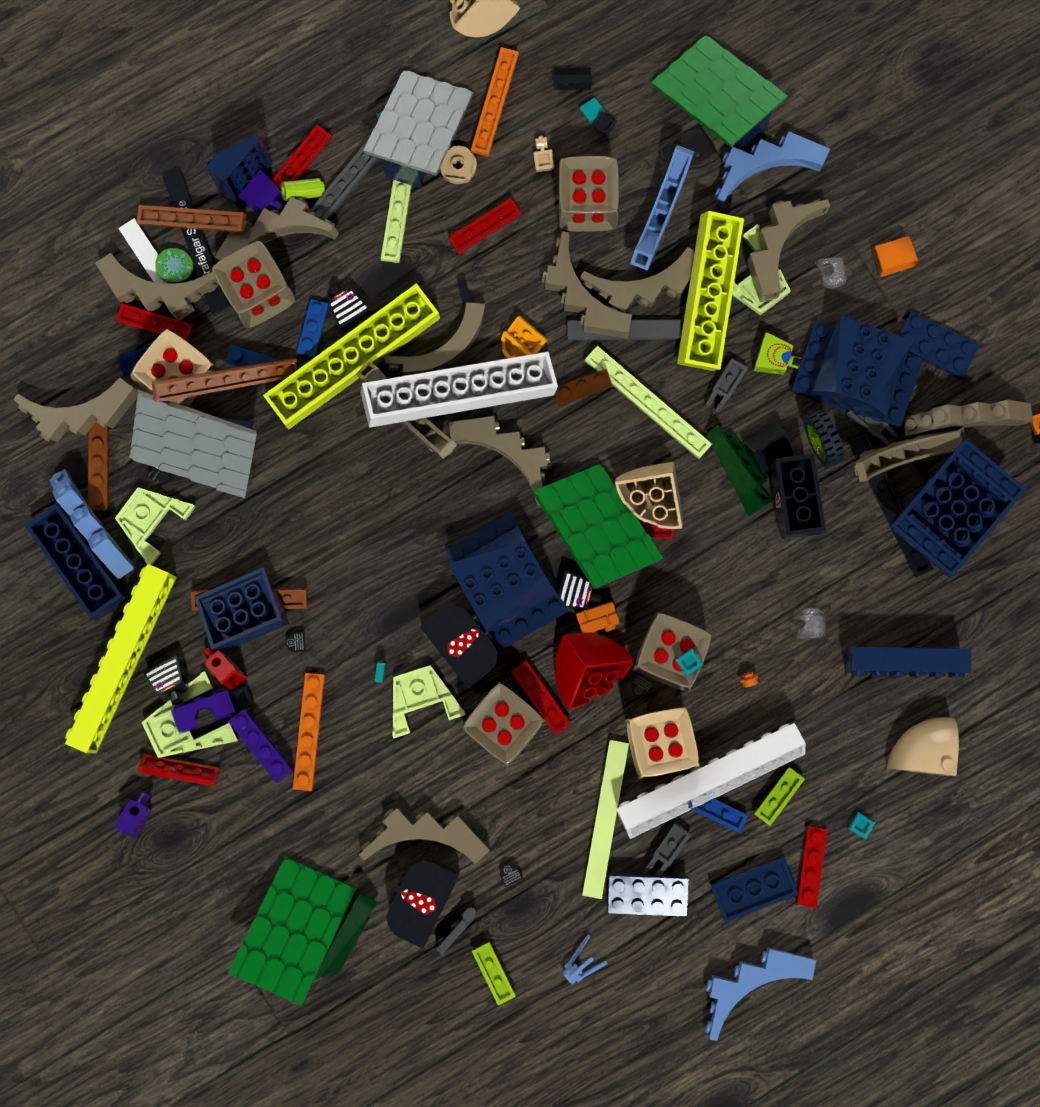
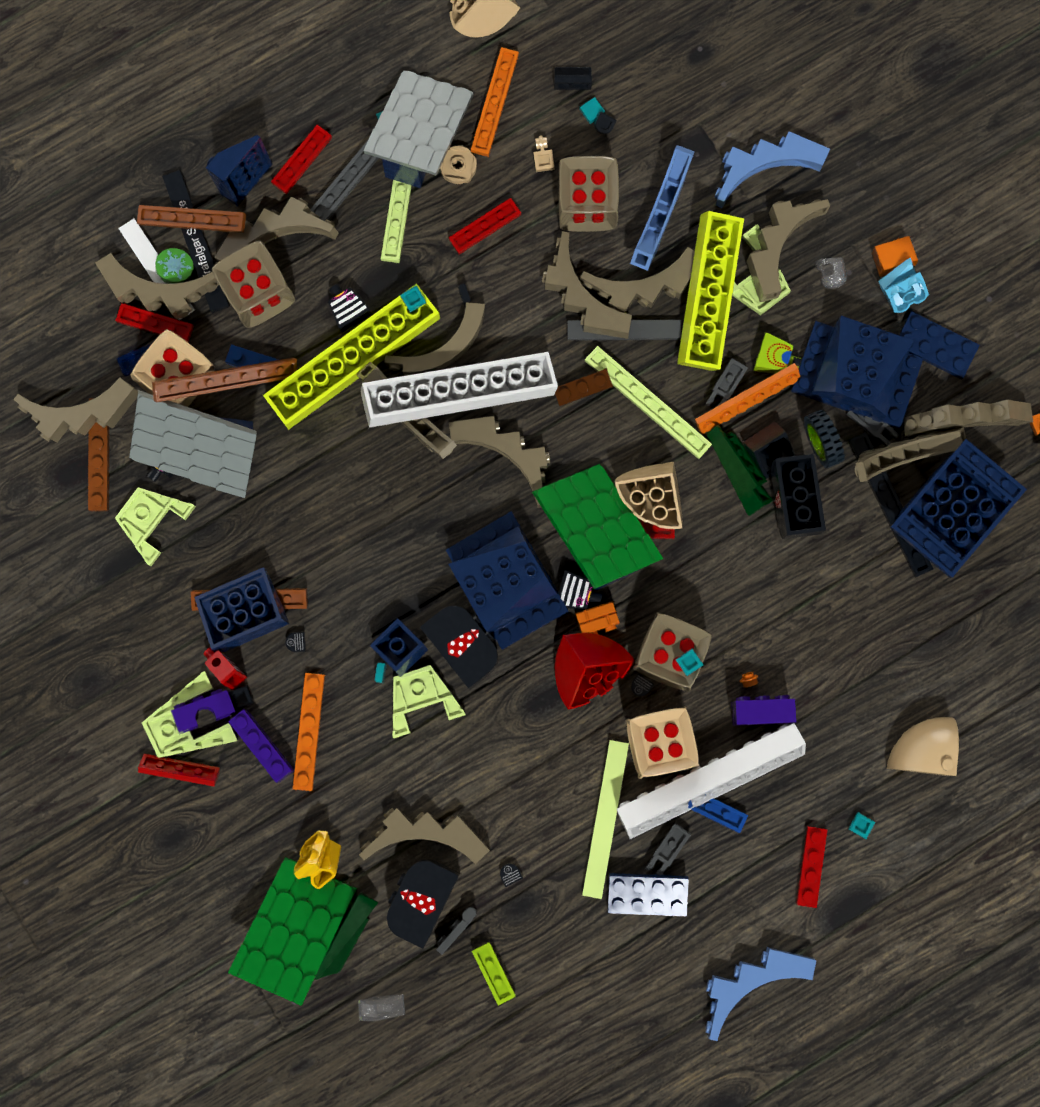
(76, 562): dark blue brick -> none
(88, 524): medium blue arch -> none
(120, 660): neon yellow brick -> none
(132, 824): dark purple torso -> none
(169, 680): black torso -> none
(261, 194): dark purple torso -> none
(302, 189): lime brick -> none
(312, 328): blue plate -> none
(318, 859): none -> yellow piece
(381, 1007): none -> clear slope
(399, 647): none -> dark blue brick
(413, 299): none -> teal tile
(503, 723): dark tan piece -> none
(522, 339): light orange slope -> none
(540, 697): red plate -> none
(574, 972): medium blue plant -> none
(720, 92): green piece -> none
(748, 398): none -> orange plate
(754, 889): dark blue plate -> none
(763, 710): none -> dark purple brick
(779, 796): lime plate -> none
(814, 623): clear helmet -> none
(903, 287): none -> medium azure piece
(910, 661): dark blue brick -> none

